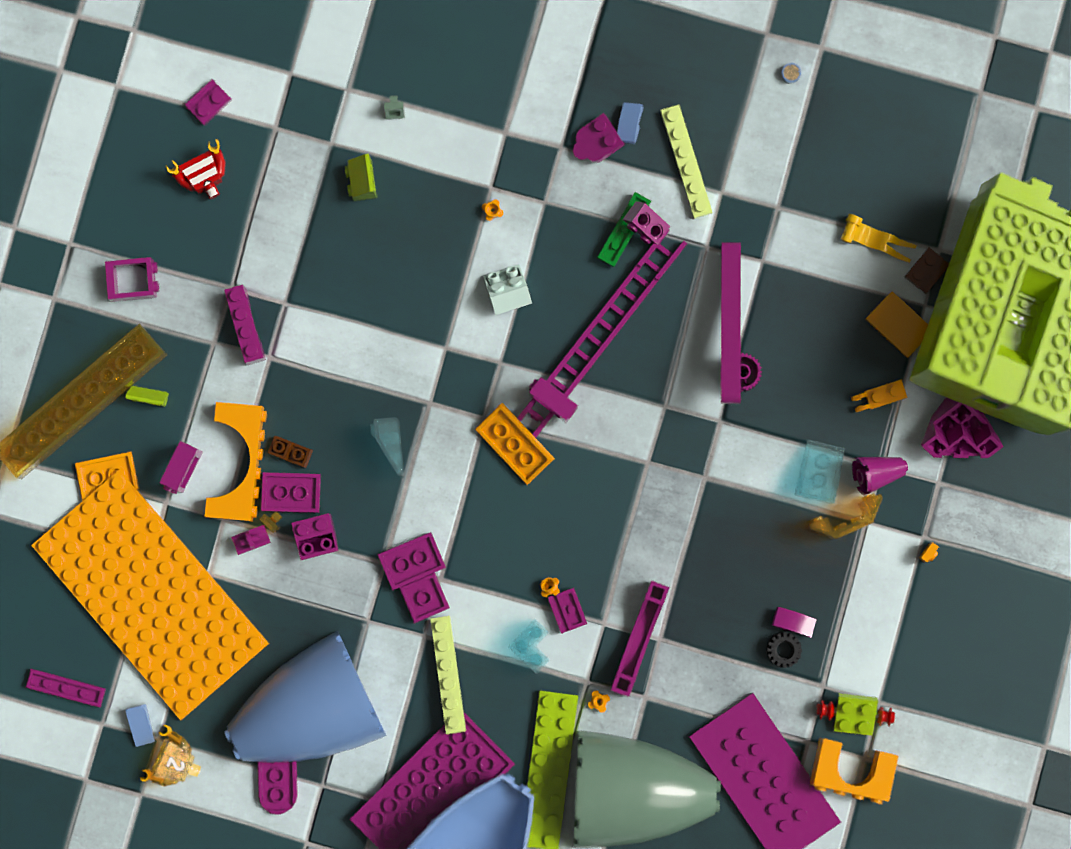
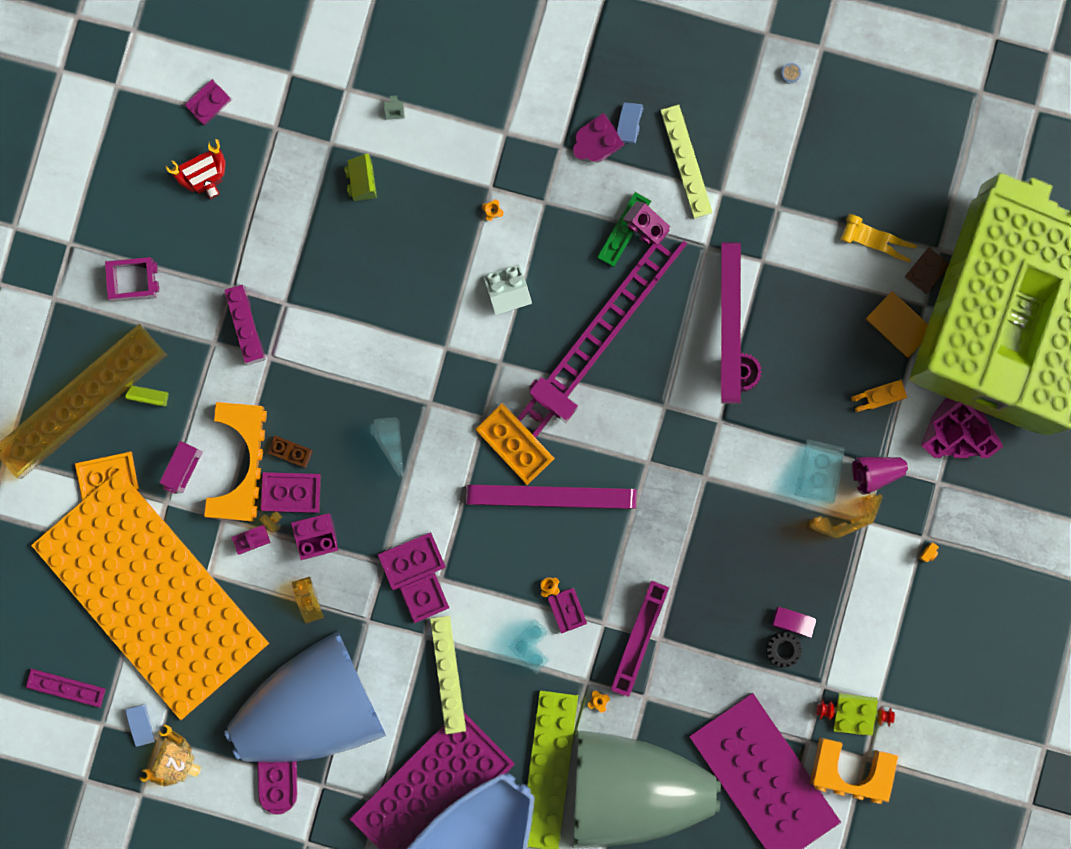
(307, 599): none -> clear yellow slope
(551, 496): none -> magenta beam

